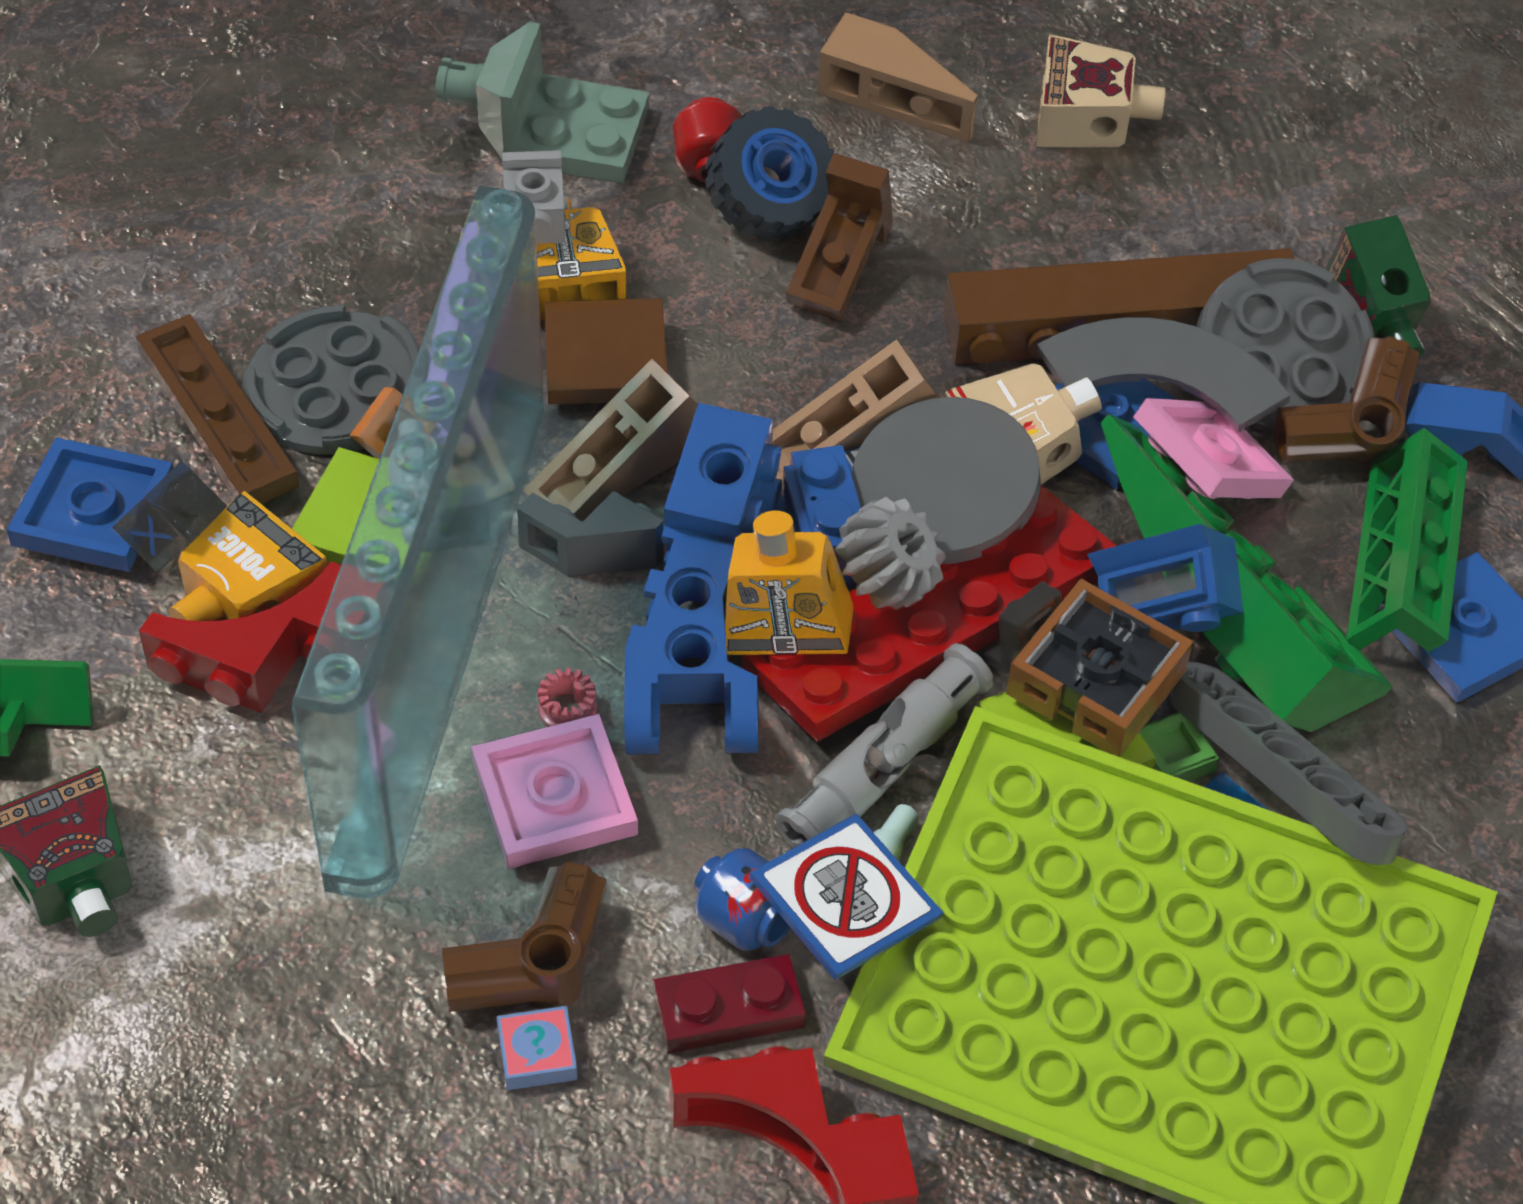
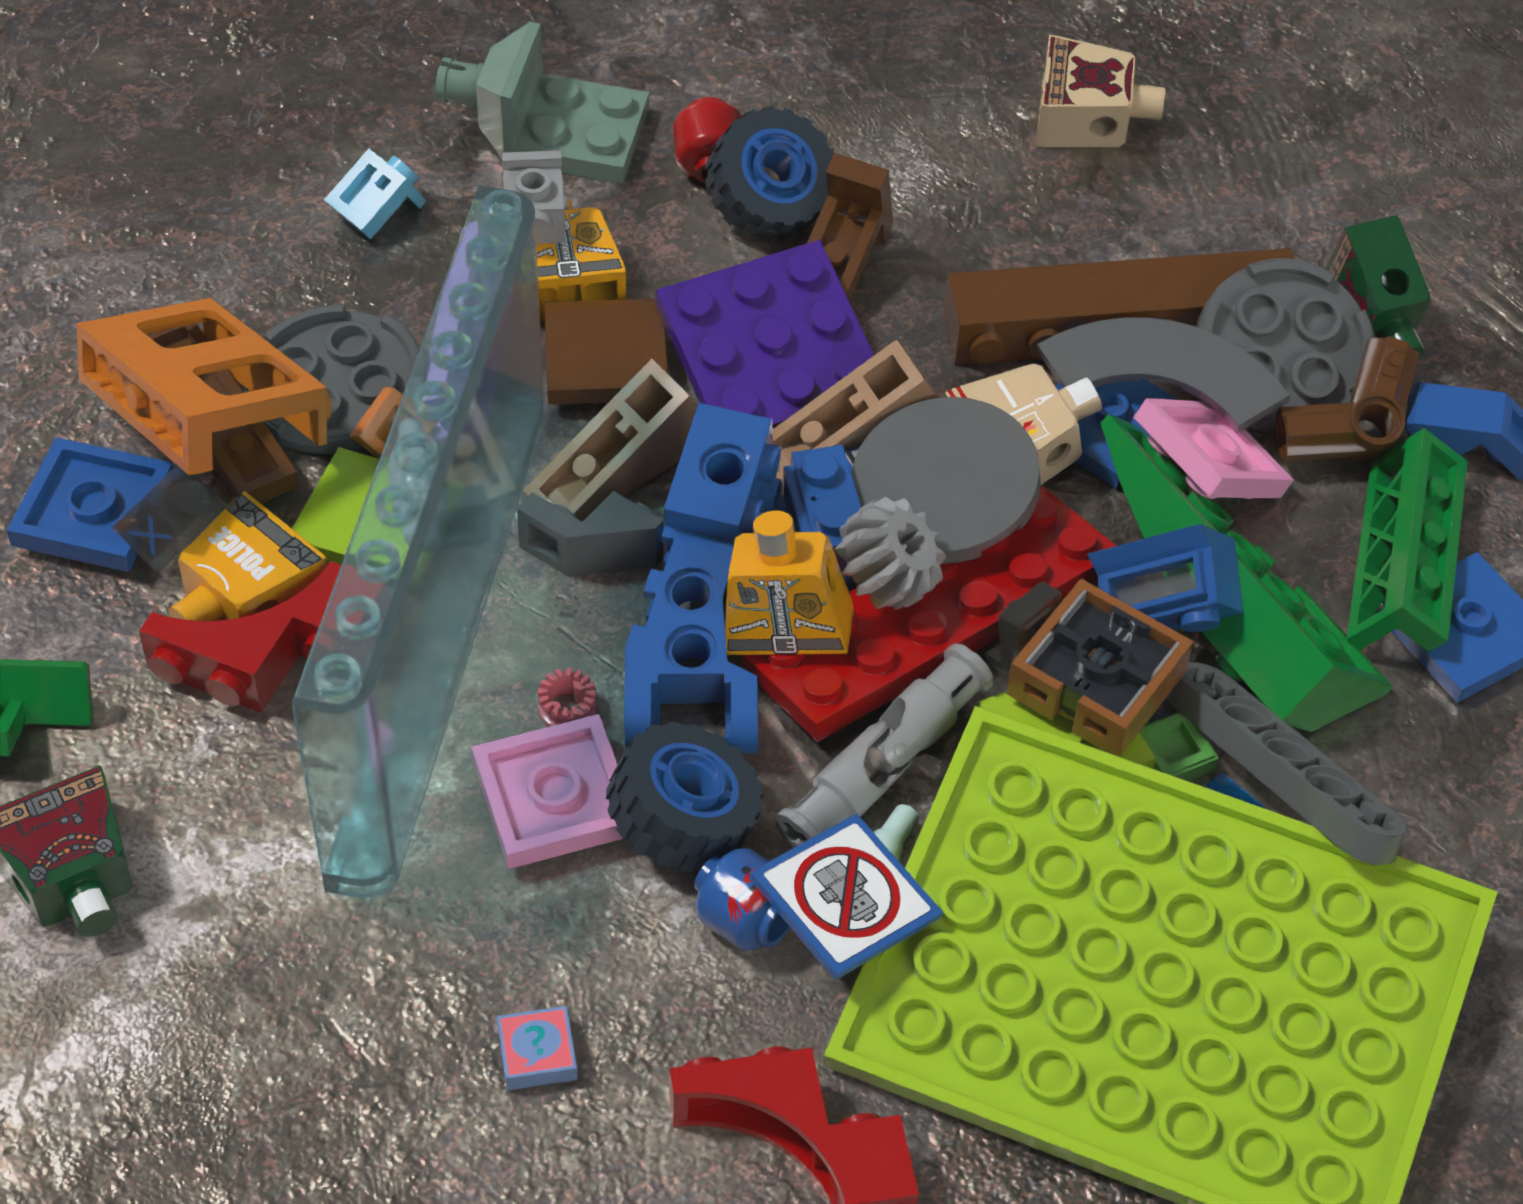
(167, 400): none -> orange window
(374, 192): none -> medium azure bracket
(509, 970): reddish brown piece -> none
(683, 795): none -> black wheel
(728, 1003): dark red plate -> none
(765, 332): none -> dark purple plate
(894, 77): medium nougat slope -> none

